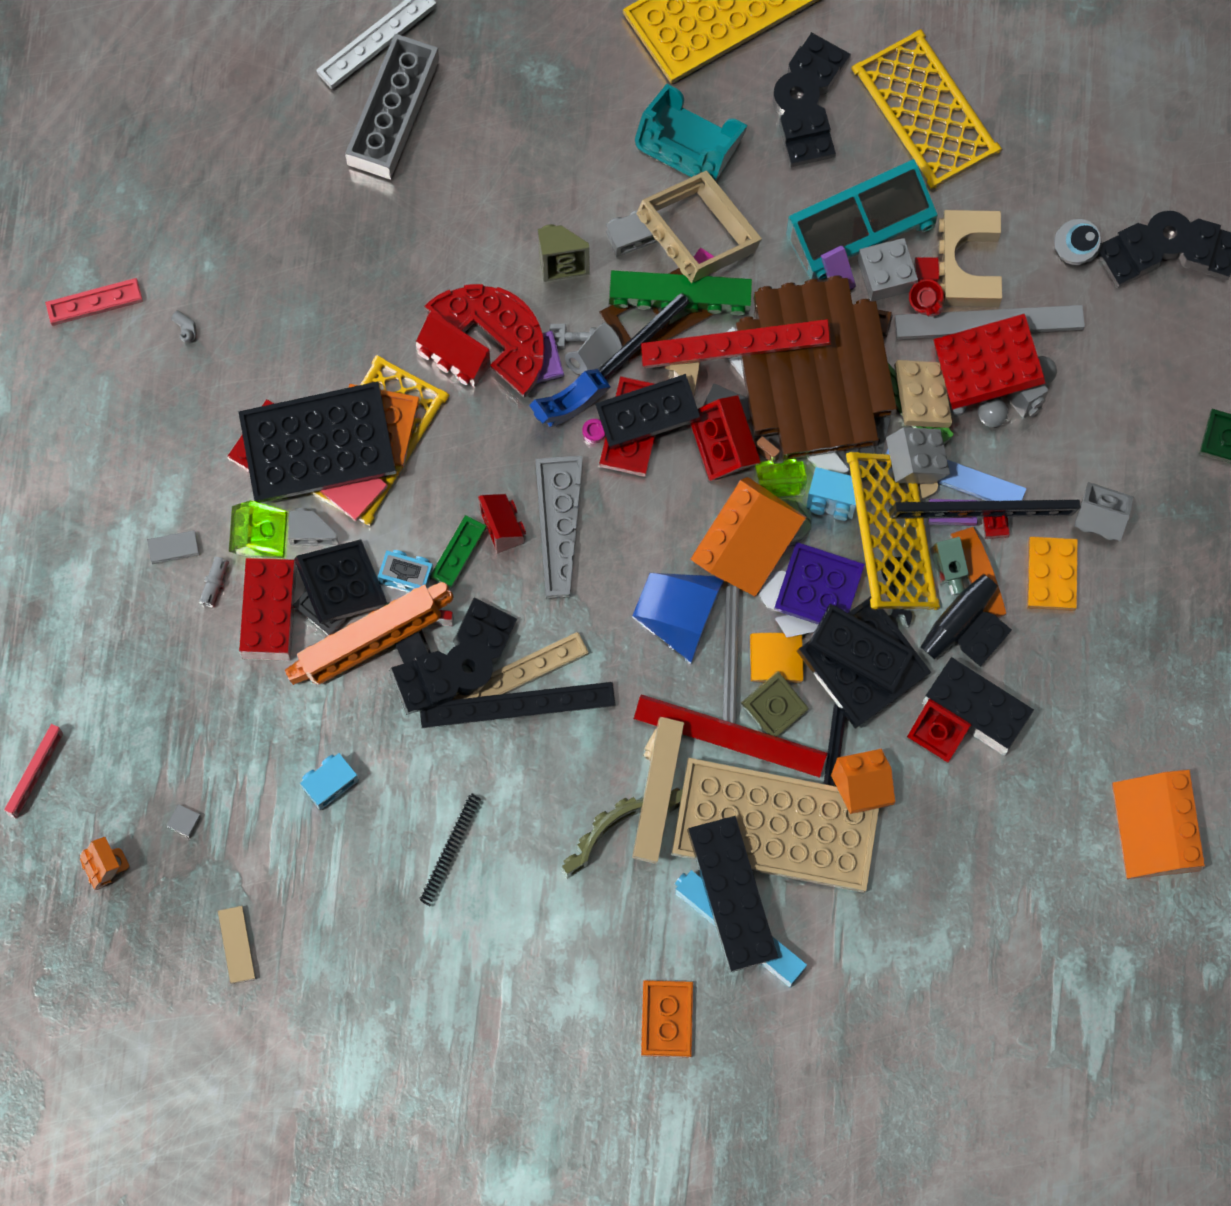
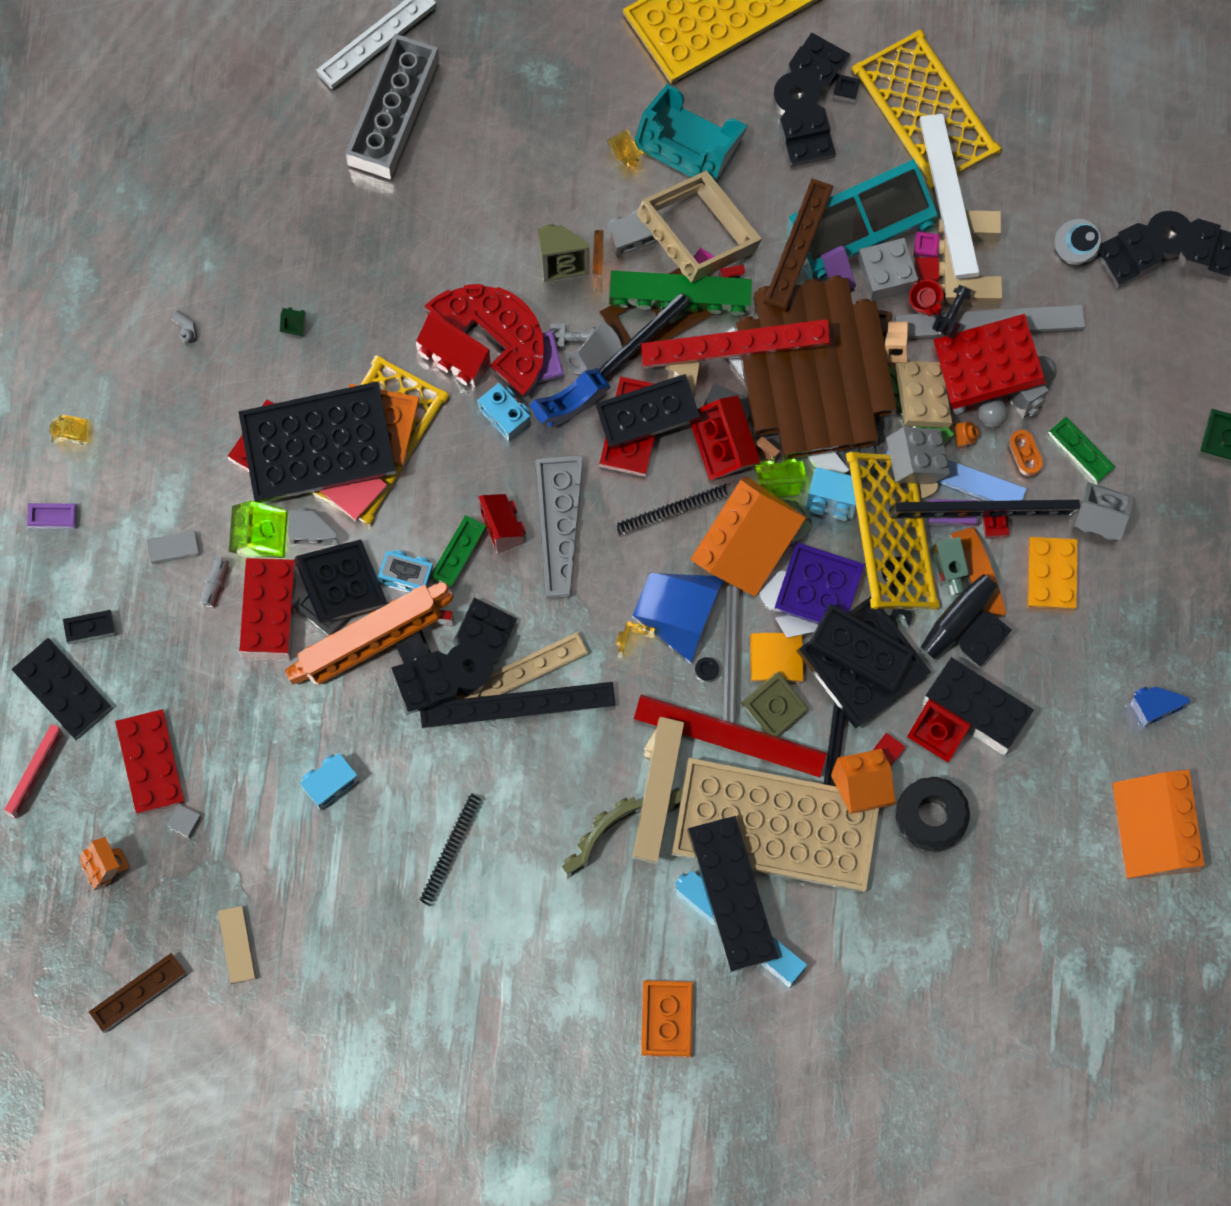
(51, 516): none -> medium lavender tile
(61, 688): none -> black plate
(69, 429): none -> clear yellow bracket
(89, 627): none -> black plate
(94, 301): coral tile -> none
(137, 992): none -> reddish brown plate
(149, 762): none -> red plate
(292, 321): none -> dark green tile
(504, 411): none -> medium azure brick
(593, 431): dark pink tile -> none
(598, 260): none -> clear orange tile
(623, 637): none -> clear yellow bracket
(624, 148): none -> clear yellow bracket
(671, 508): none -> black piece
(706, 669): none -> black tile
(732, 272): none -> red tile
(798, 245): none -> reddish brown tile
(846, 88): none -> black tile
(891, 748): none -> red tile
(897, 339): none -> light nougat leg
(926, 244): none -> dark pink tile
(932, 791): none -> black tyre
(946, 324): none -> black hinge
(949, 196): none -> white tile
(966, 434): none -> orange plate
(1025, 454): none -> orange plate
(1081, 450): none -> green tile
(1157, 704): none -> blue slope

